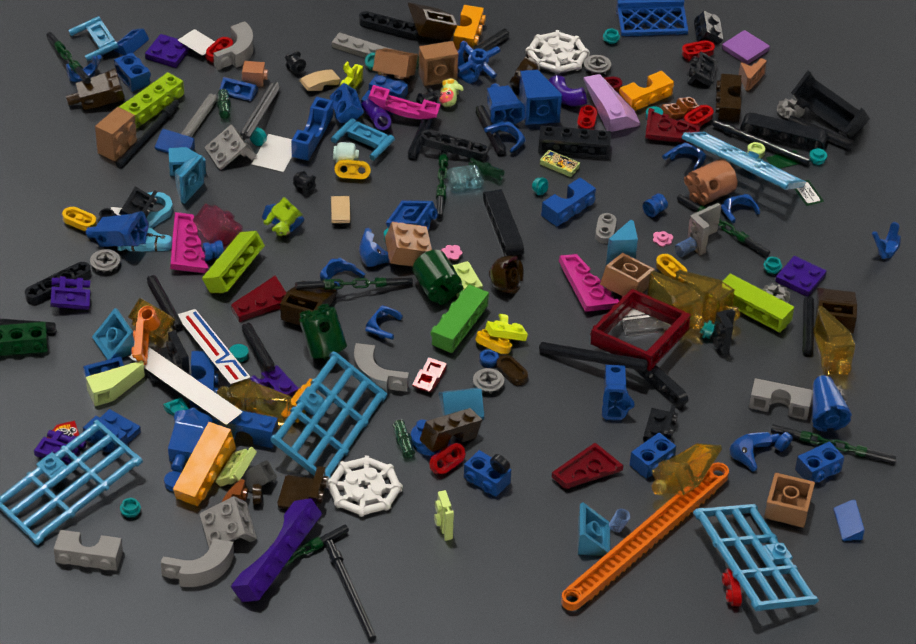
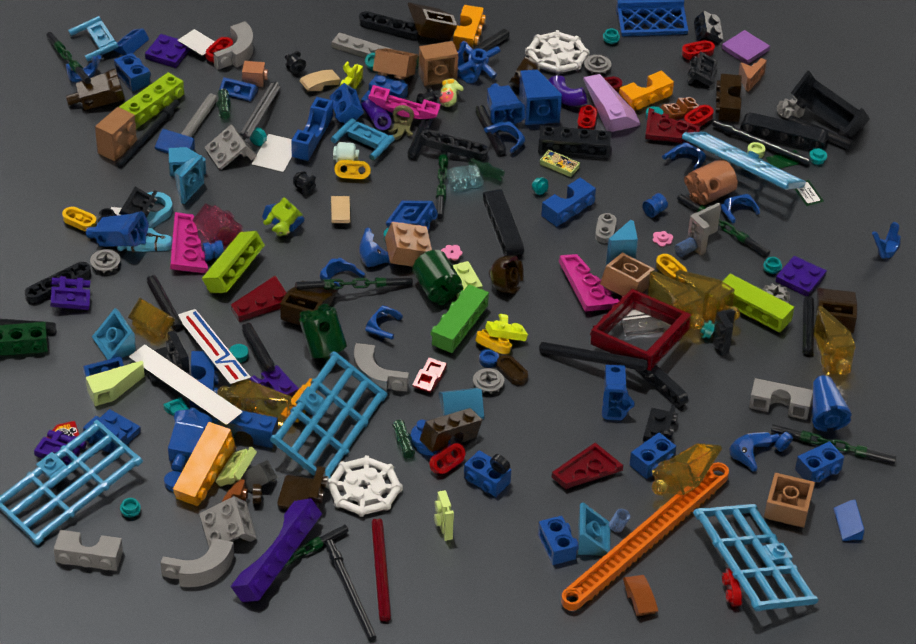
(146, 322): orange plate -> none
(381, 570): none -> dark red axle
(402, 124): none -> olive piece
(557, 540): none -> blue brick
(641, 594): none -> dark orange slope

